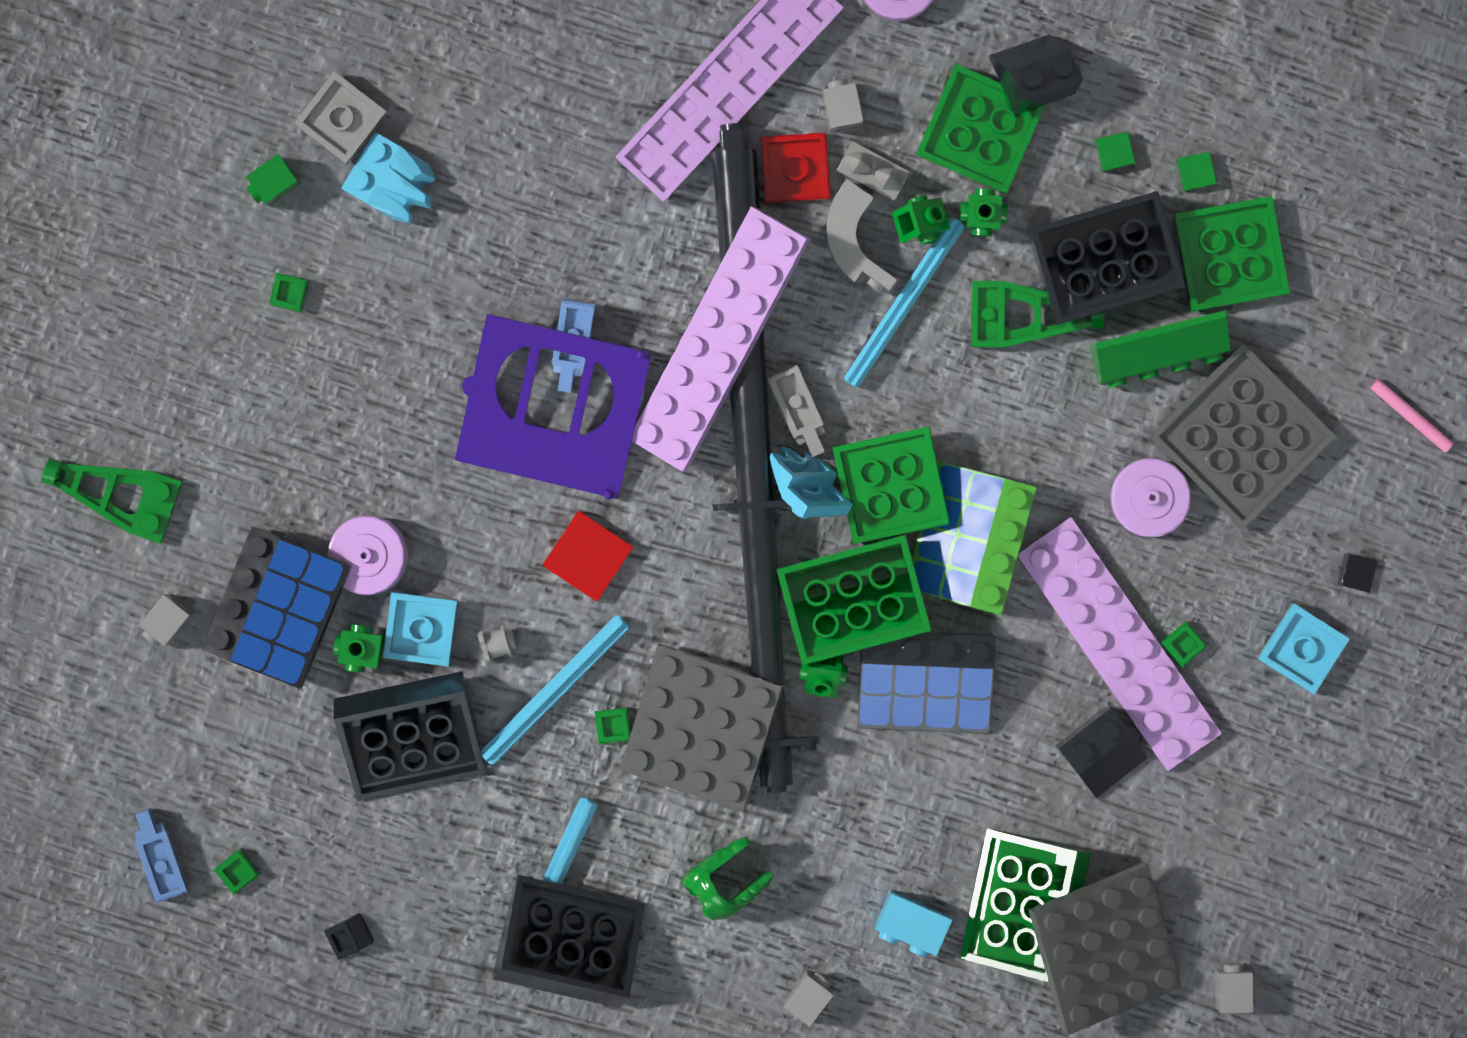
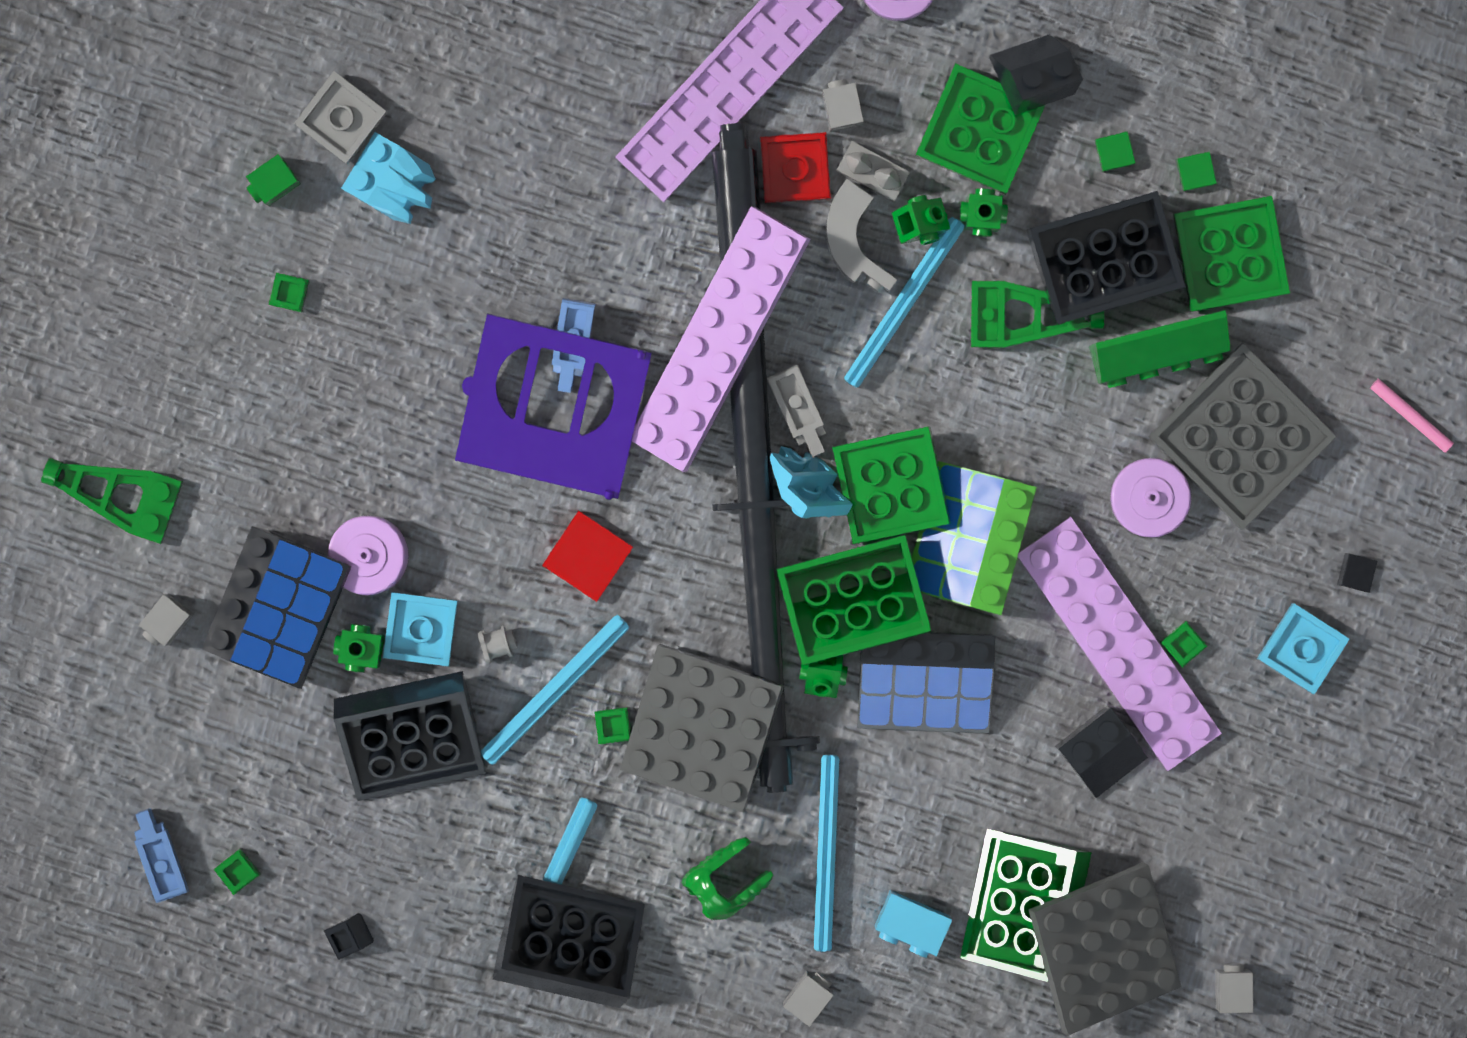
(826, 853): none -> medium azure axle

